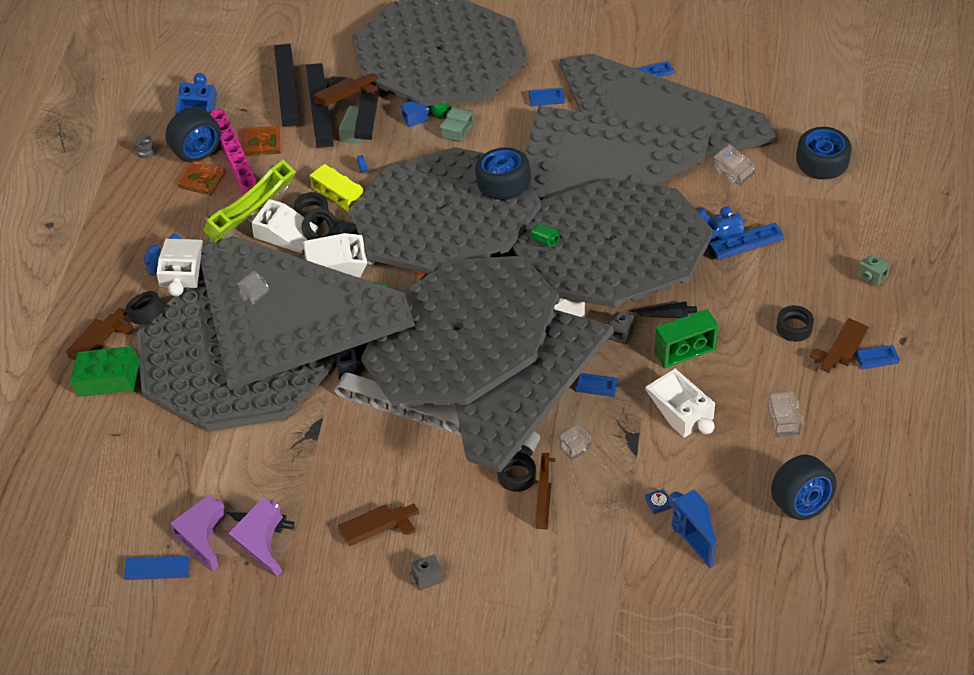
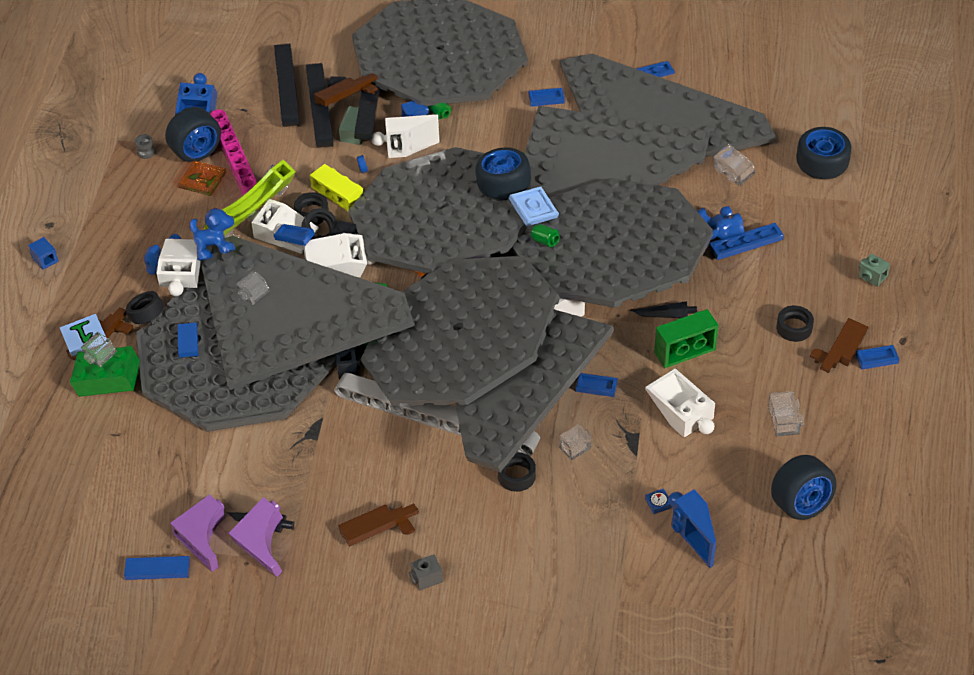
(43, 253): none -> blue brick
(79, 332): none -> light blue tile
(98, 349): none -> clear brick
(188, 340): none -> blue tile
(217, 222): none -> blue animal
(262, 141): clear orange tile -> none
(294, 234): none -> blue tile
(408, 134): none -> white slope
(457, 123): sand green brick -> none
(533, 206): none -> light blue tile
(544, 493): reddish brown piece -> none
(622, 326): dark grey brick -> none

